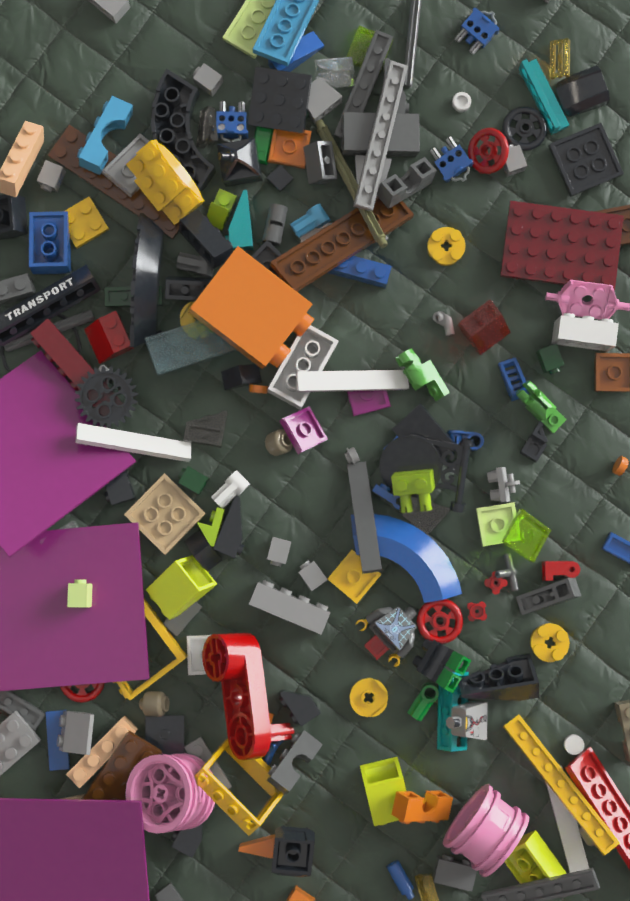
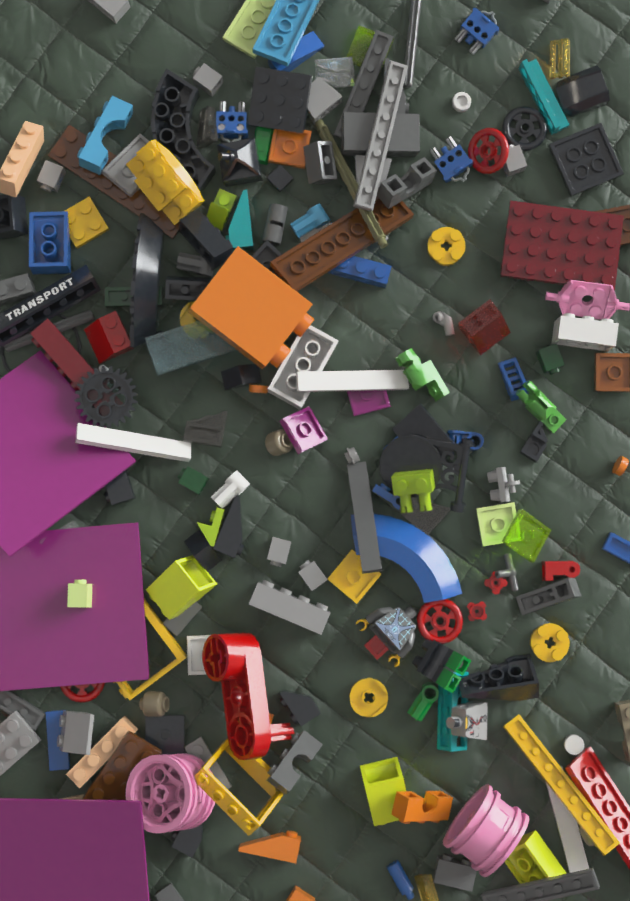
(165, 514): tan plate -> none
(273, 747): blue bar -> none
(293, 851): black slope -> none

